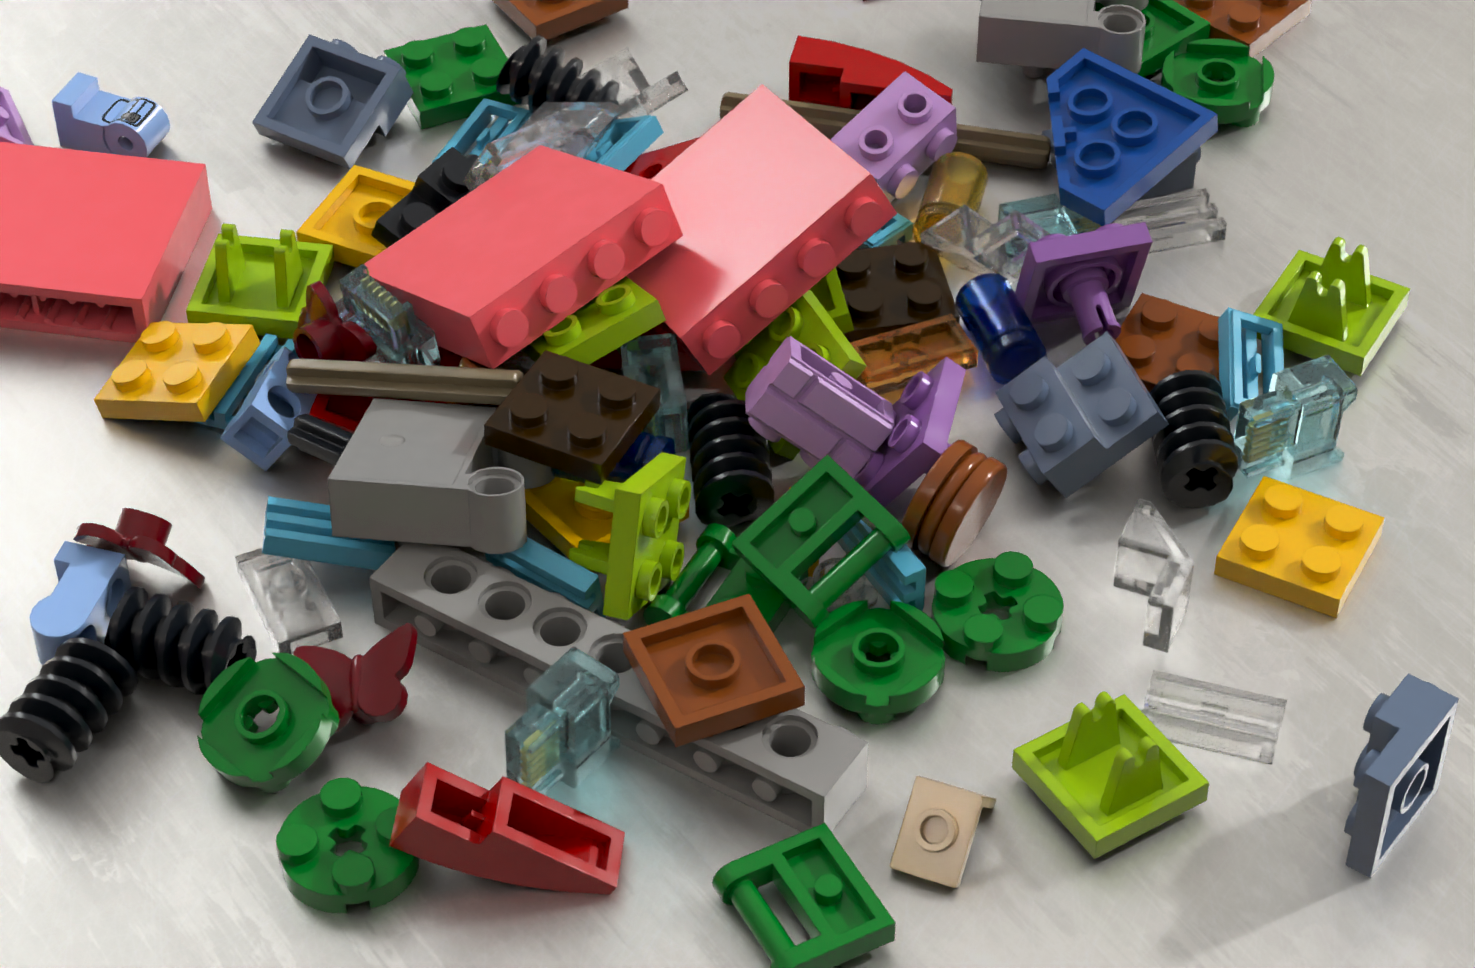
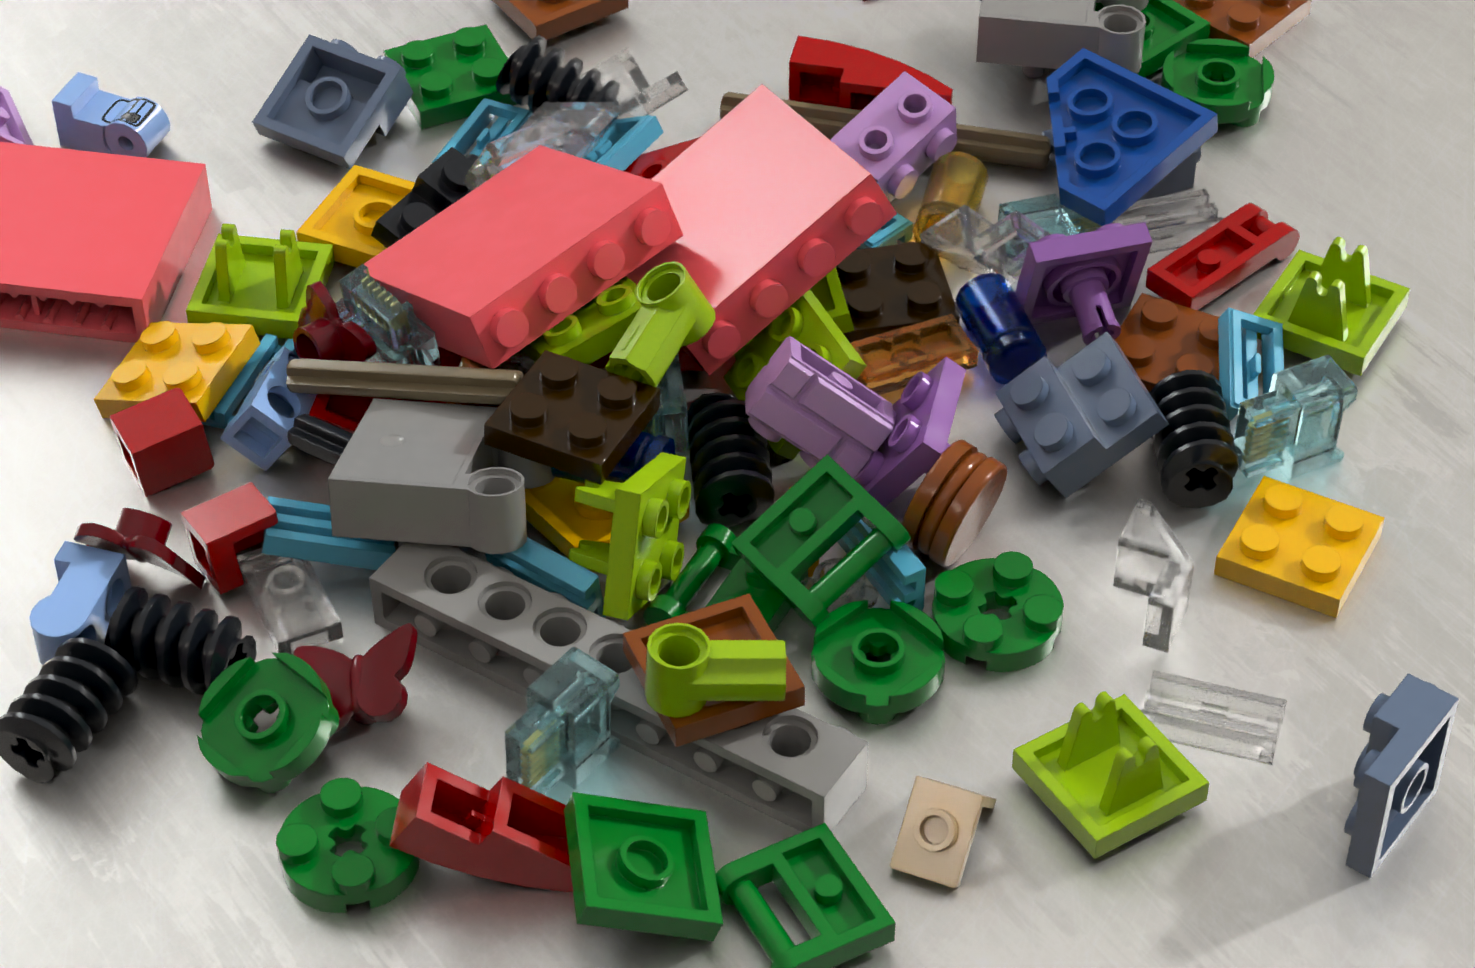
(162, 441): none -> red panel
(224, 528): none -> panel
(642, 867): none -> green plate
(670, 317): none -> lime piece
(690, 669): none -> lime piece
(1221, 257): none -> red plate

